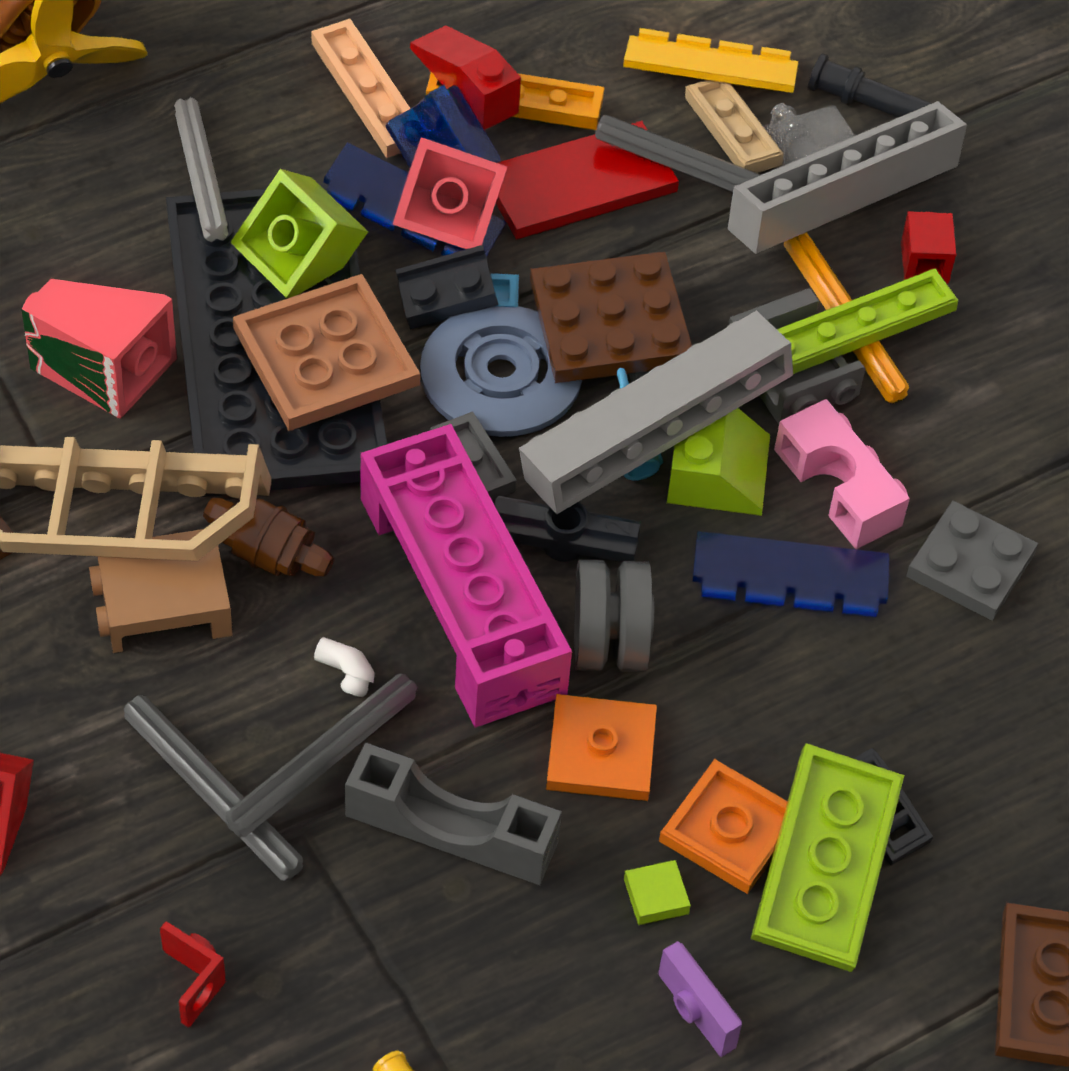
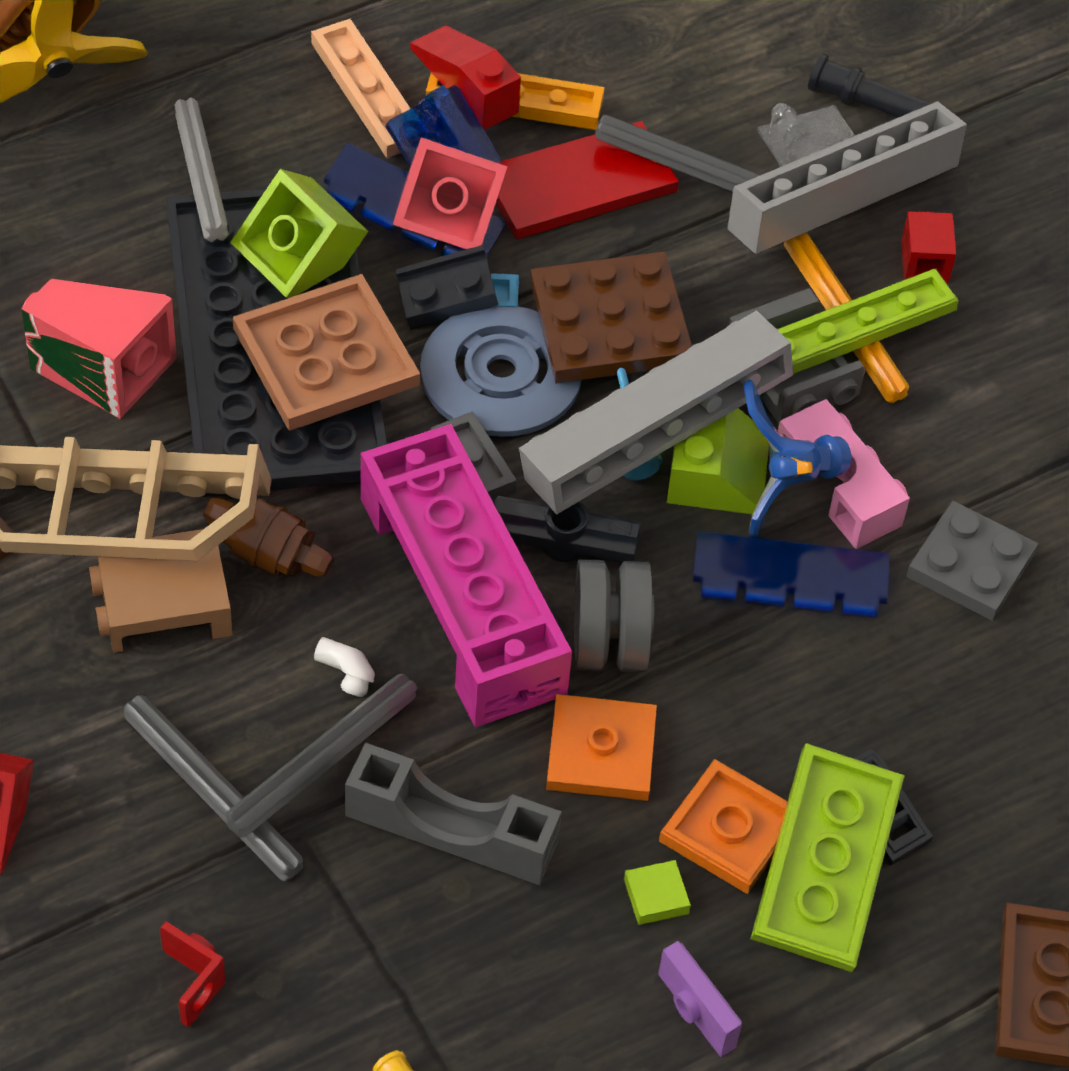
(728, 64): yellow windscreen -> none
(734, 125): tan tile -> none
(792, 459): none -> blue animal

